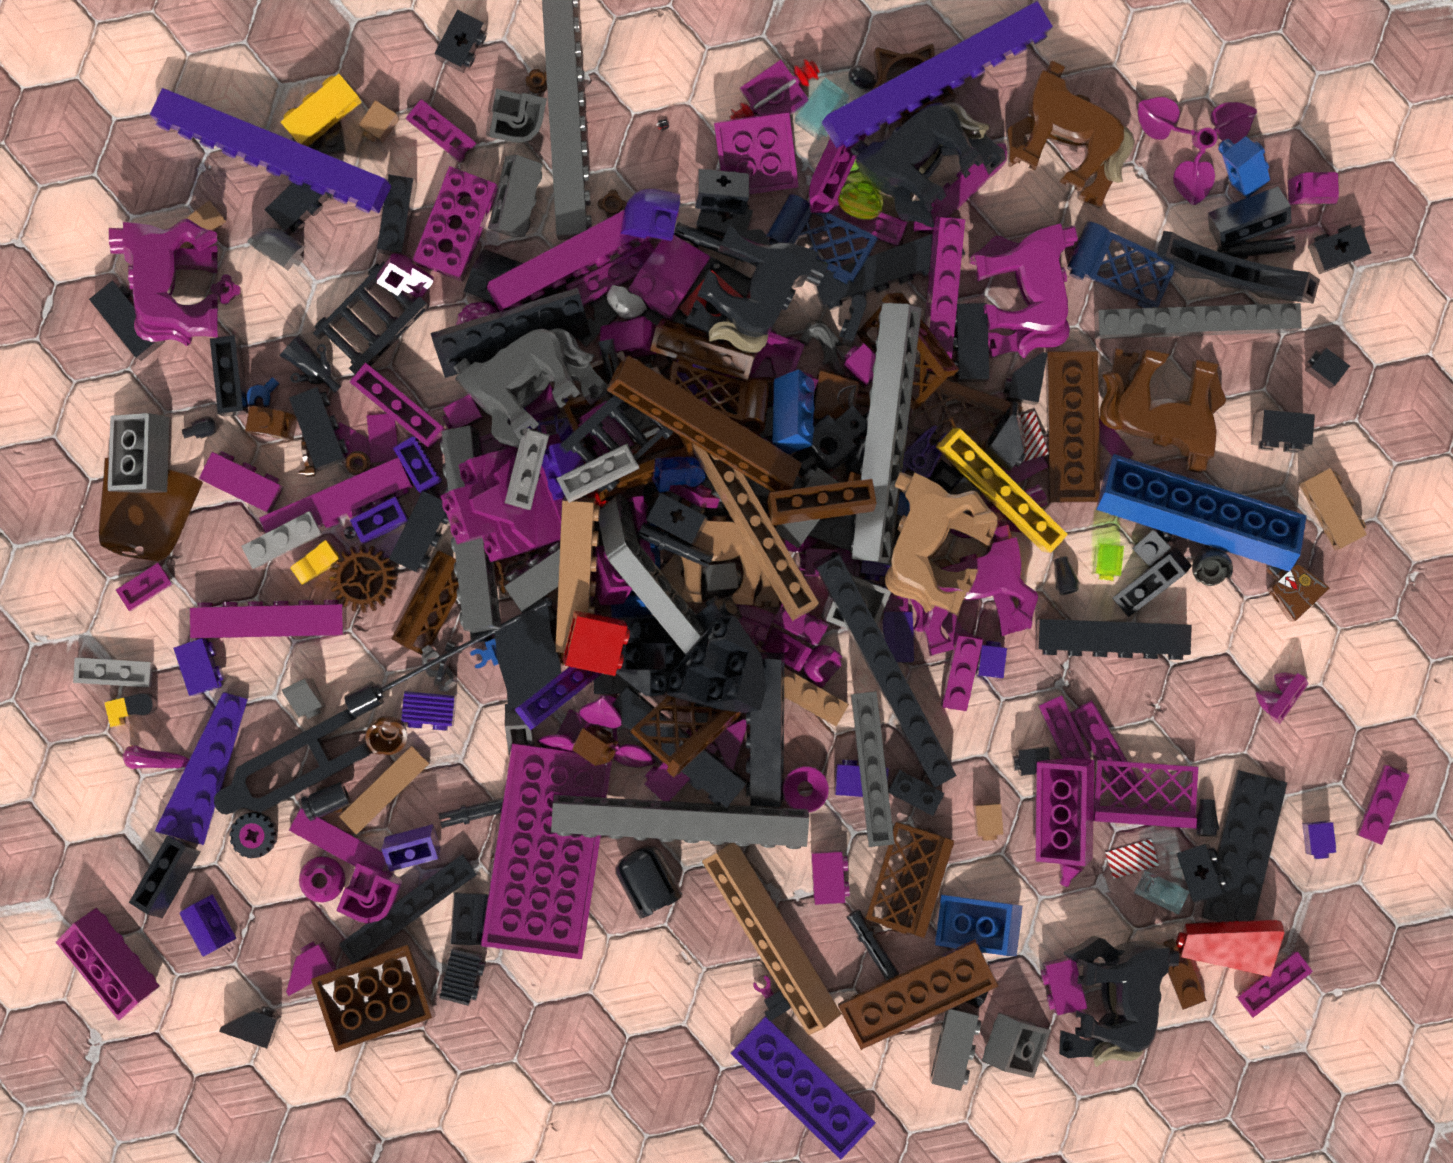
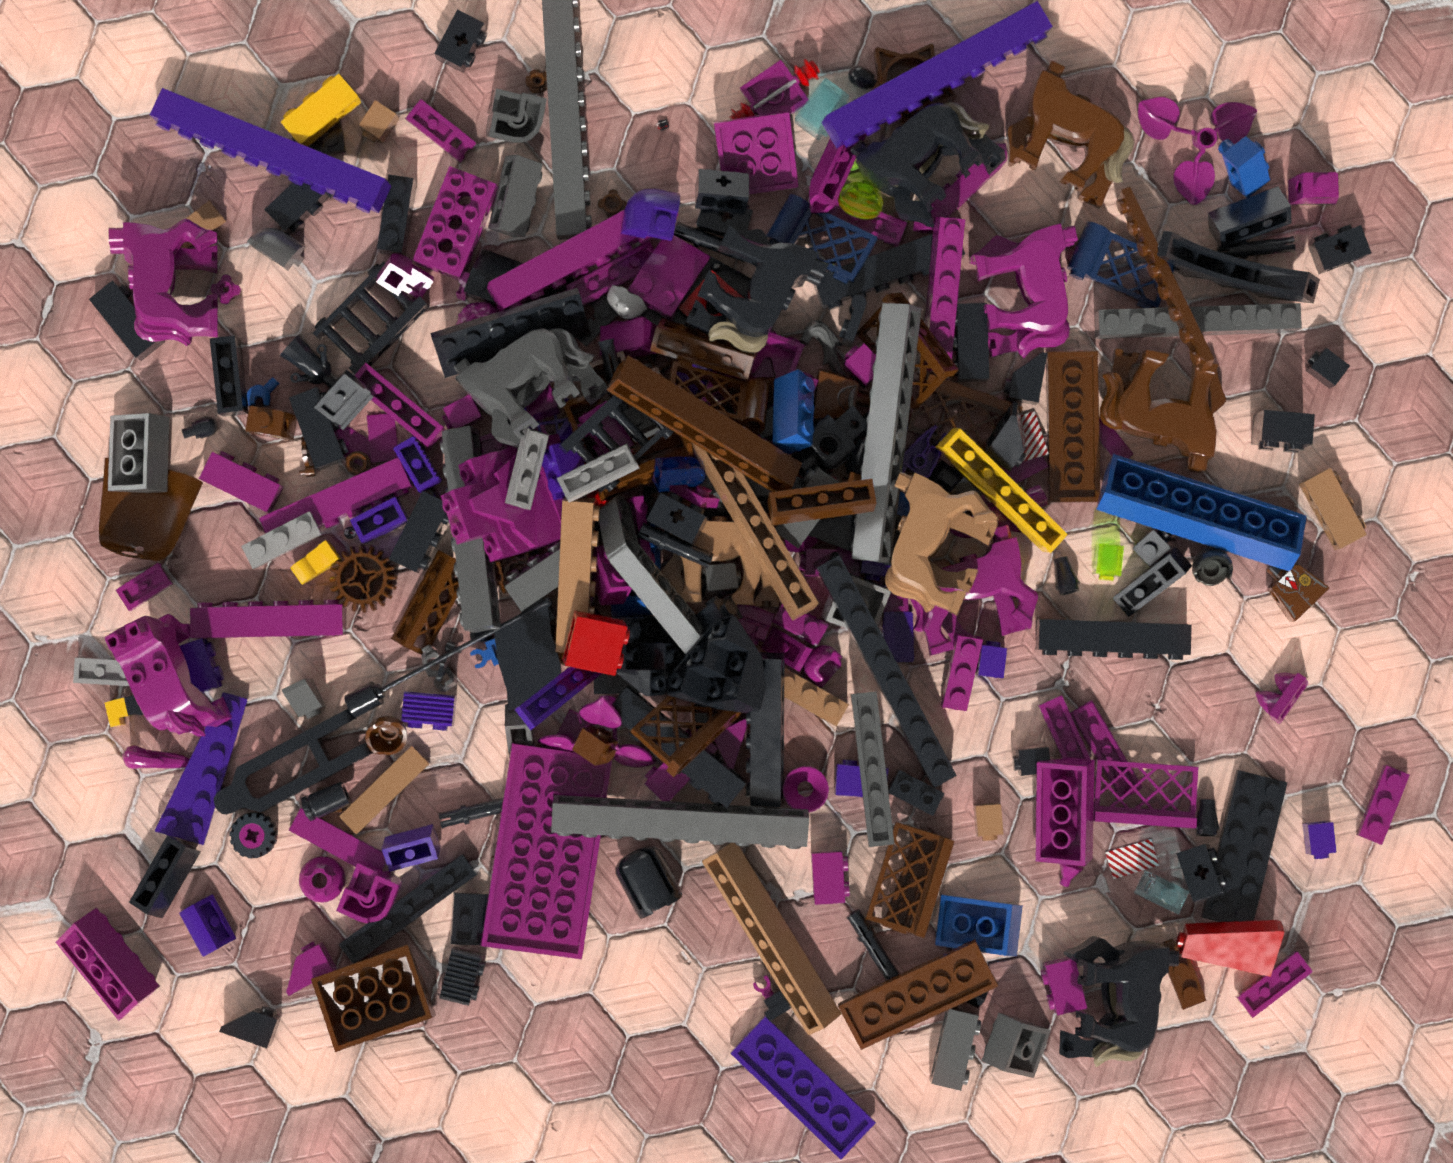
(160, 676): none -> magenta piece
(344, 399): none -> plate
(460, 294): none -> magenta tile
(1167, 284): none -> reddish brown plate

